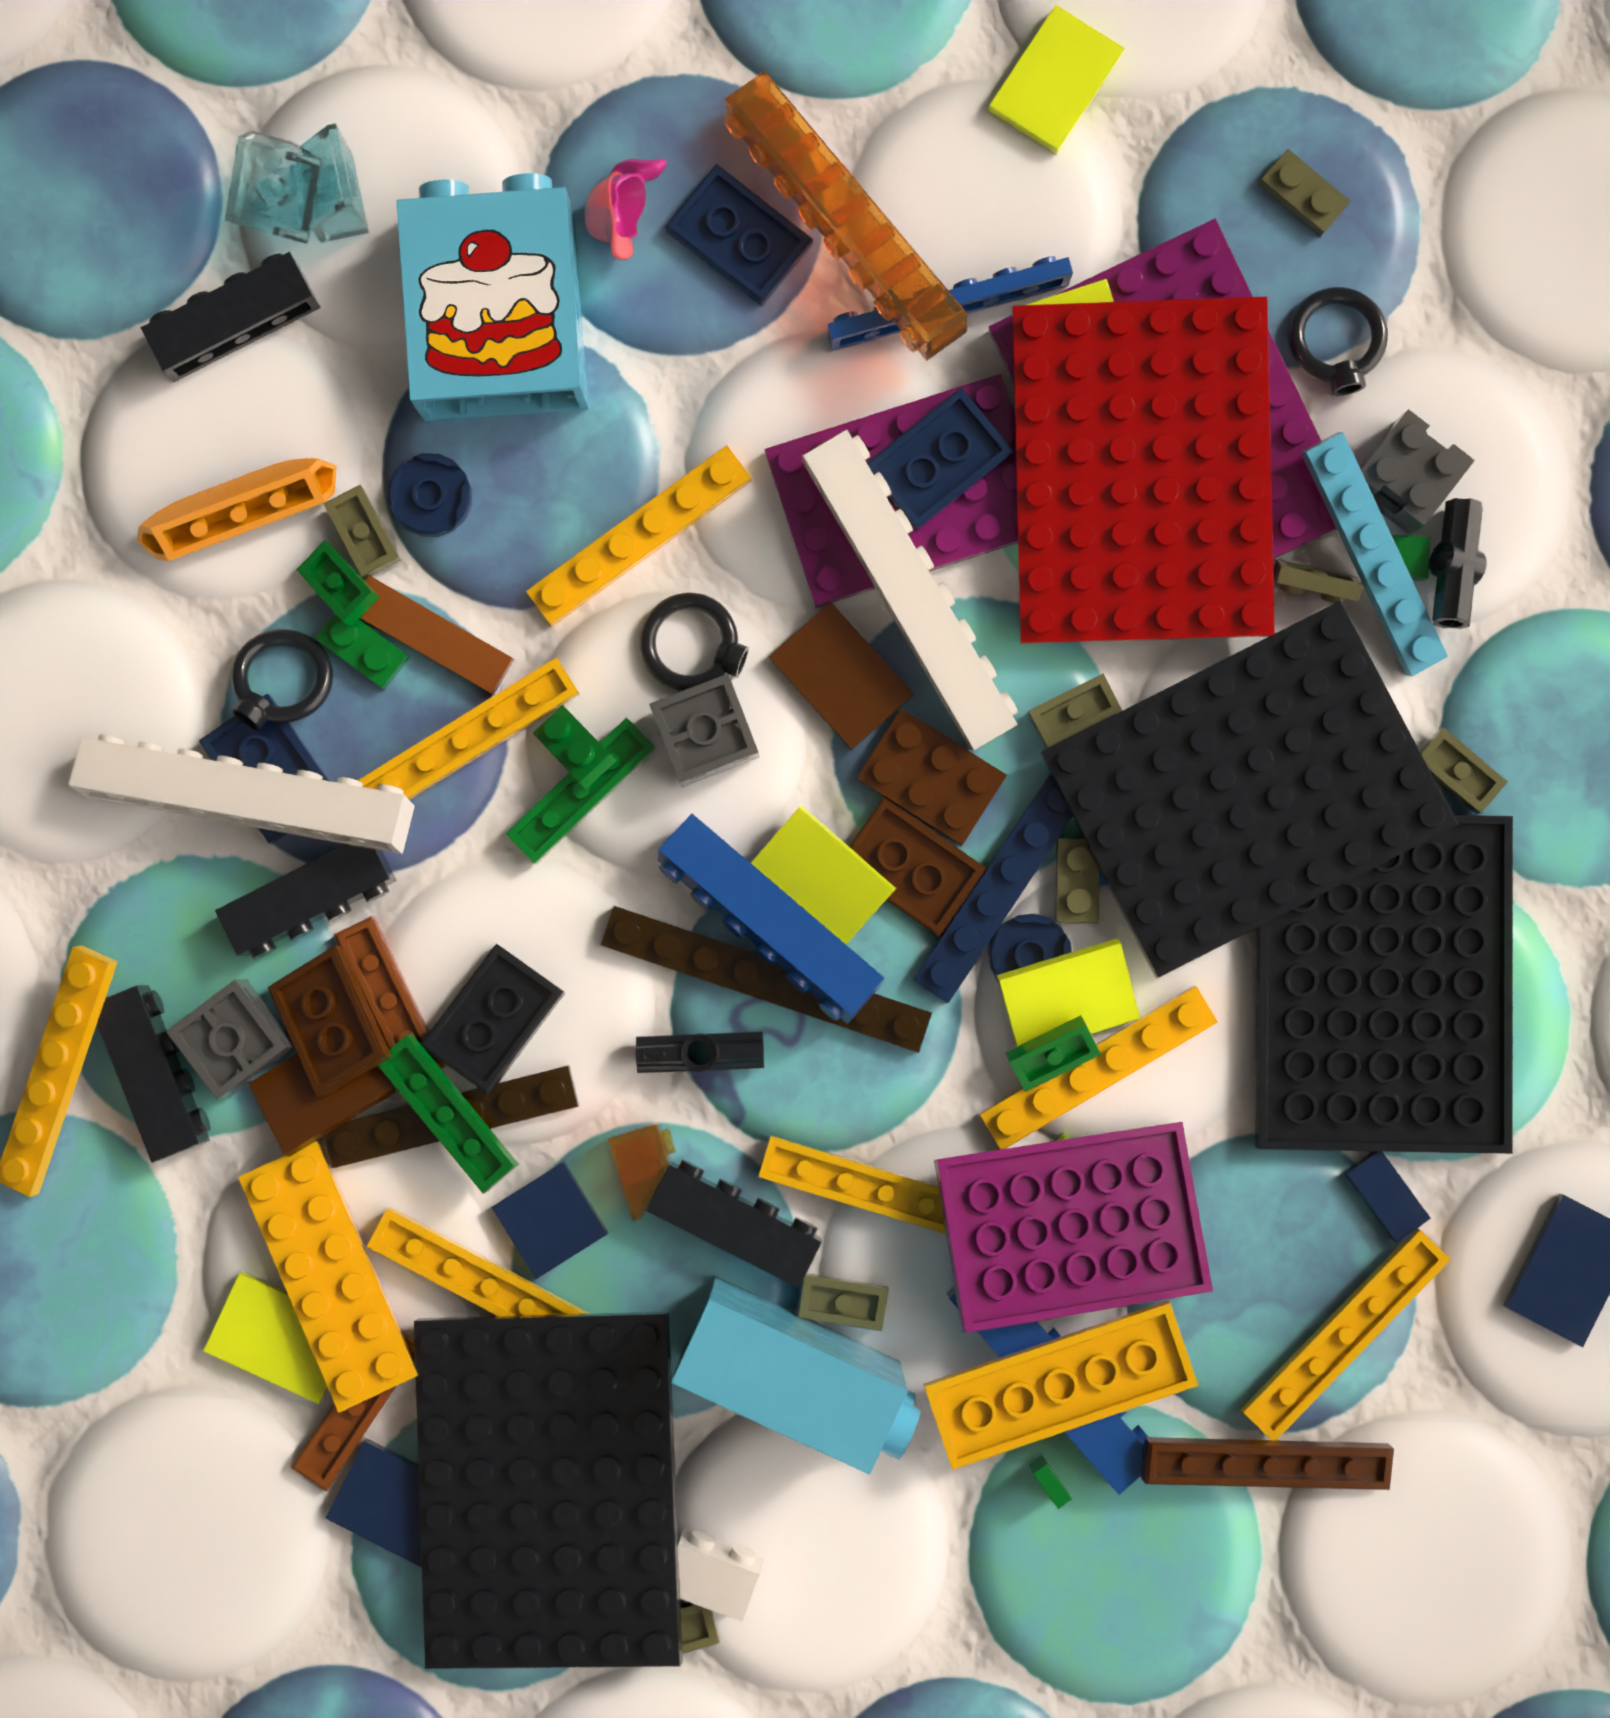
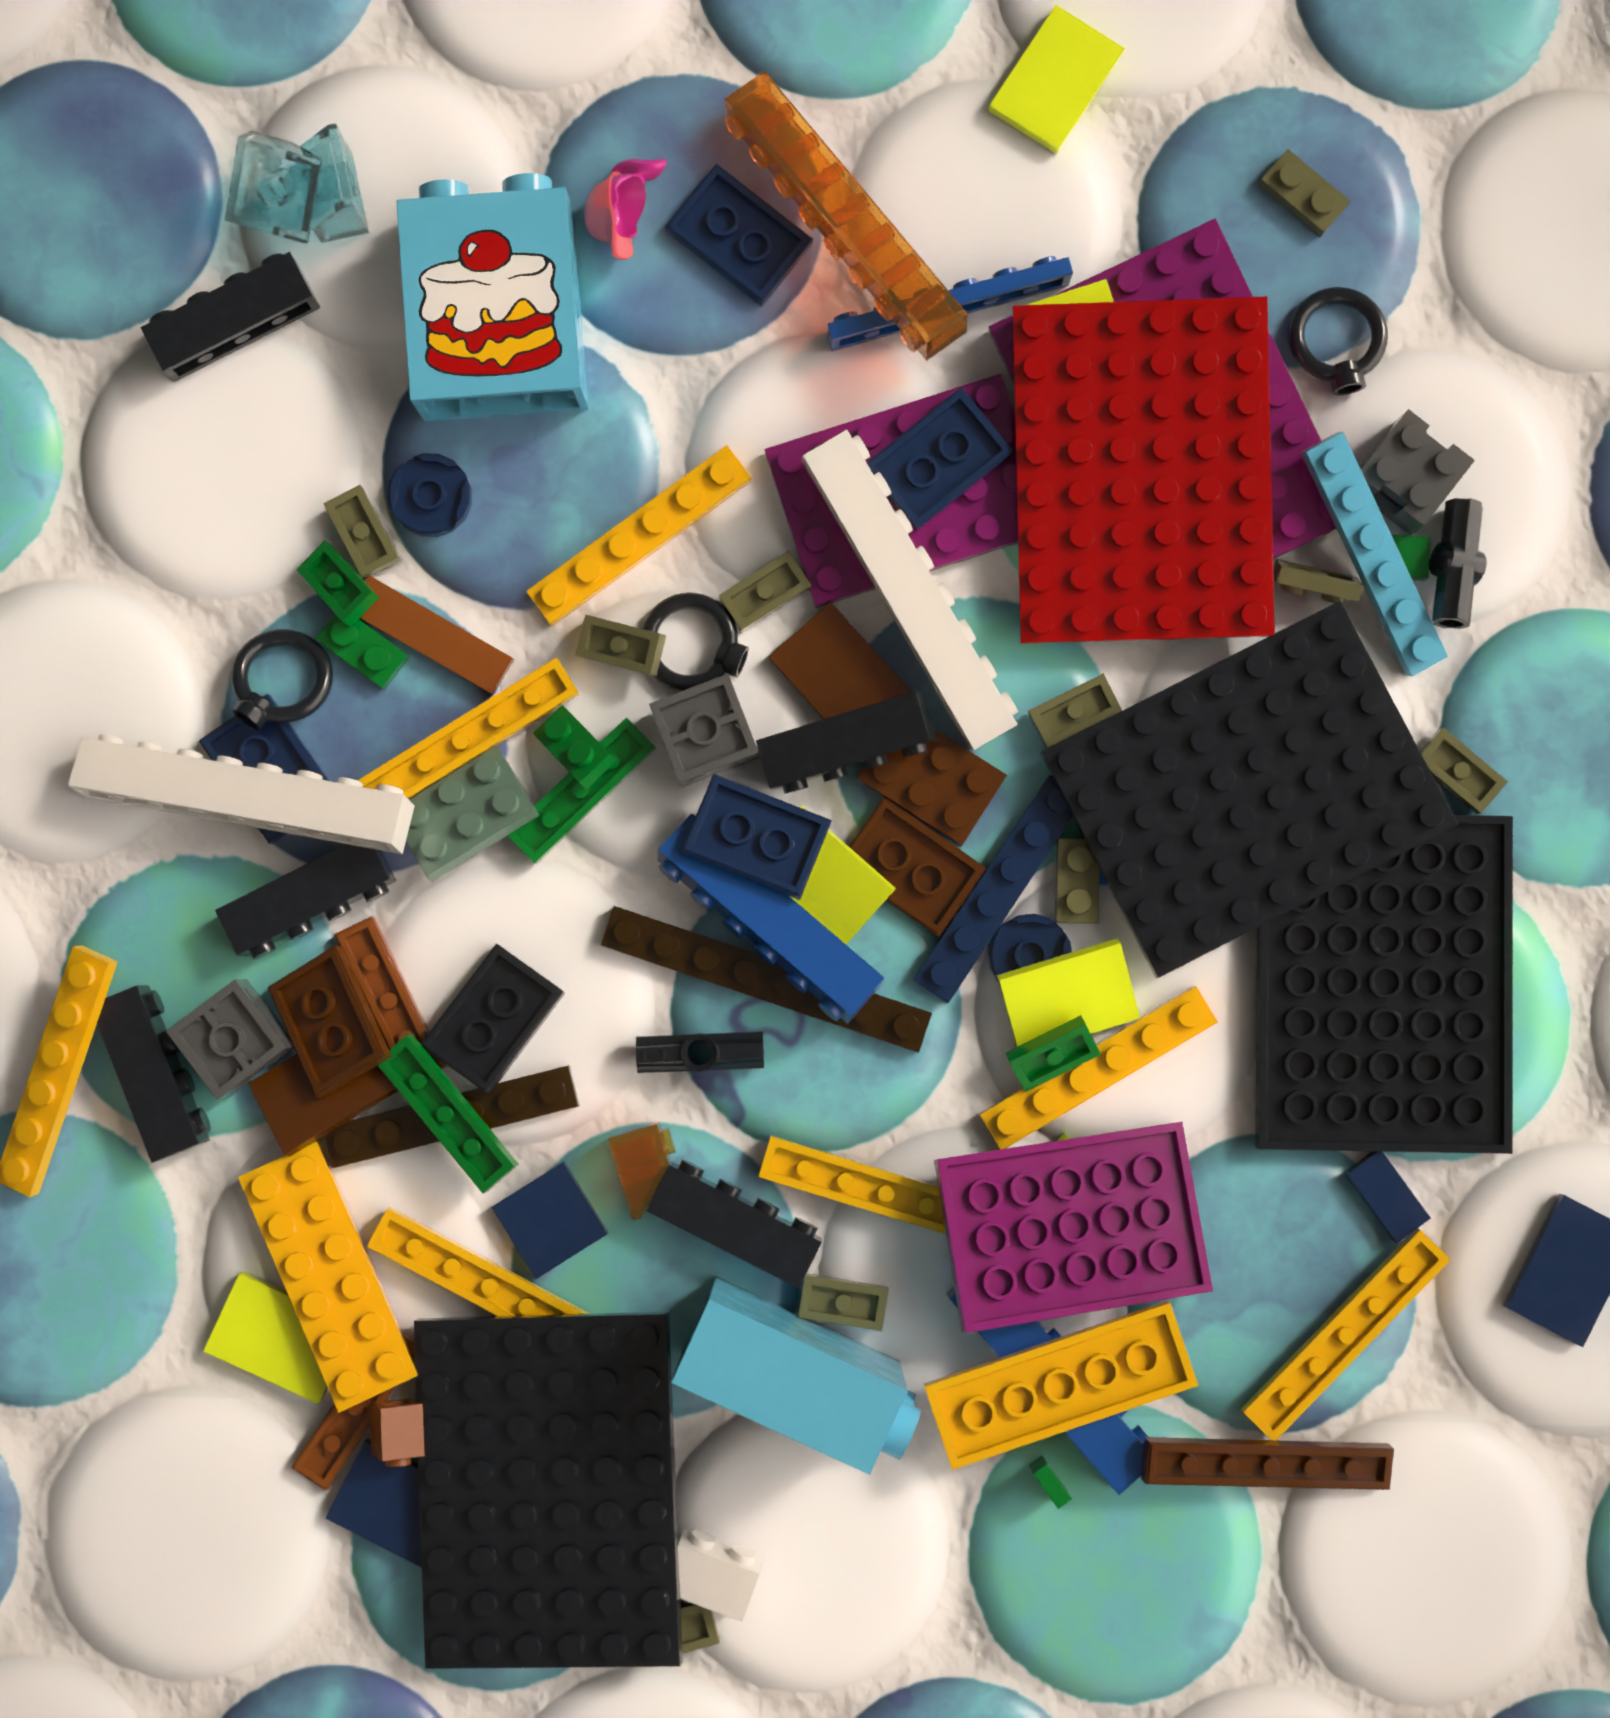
(237, 507): light orange brick -> none
(397, 1431): none -> brick
(467, 813): none -> sand green plate
(621, 645): none -> olive plate
(756, 836): none -> dark blue tile
(765, 591): none -> olive plate
(845, 741): none -> black brick

